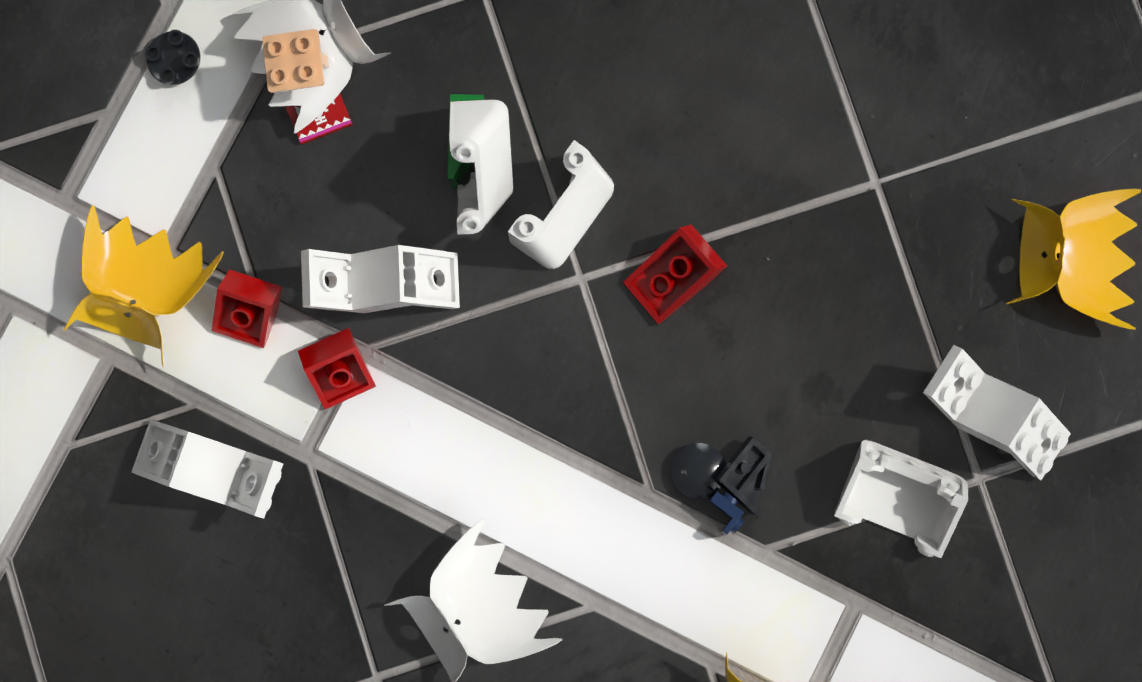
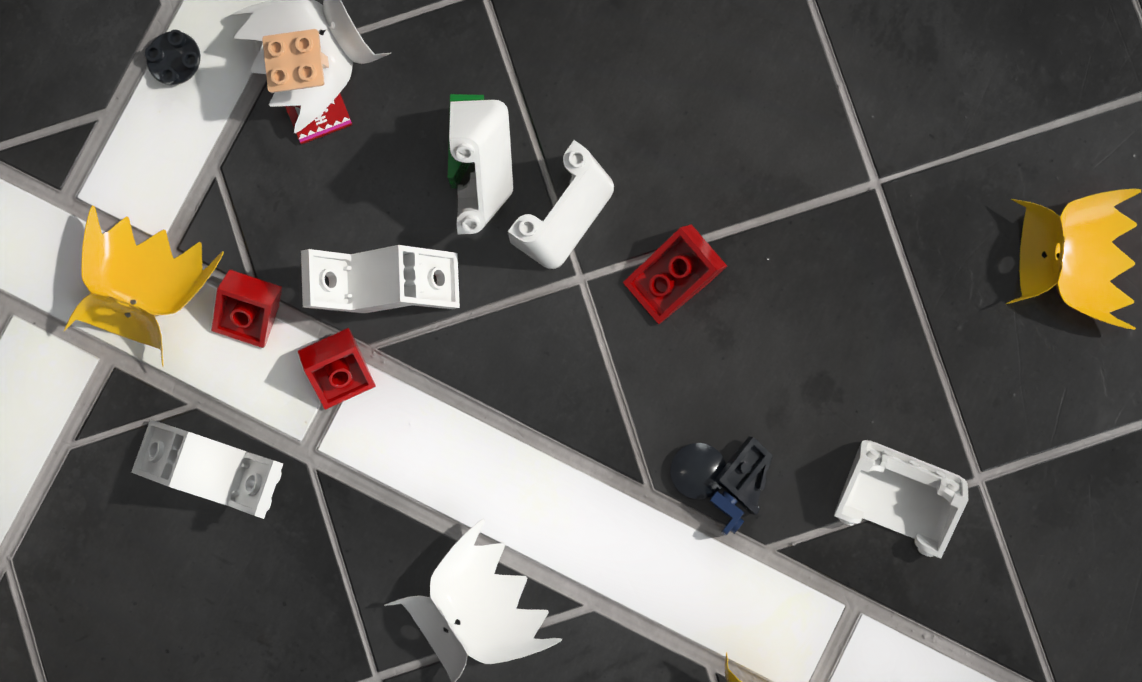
(997, 412): white bracket -> none

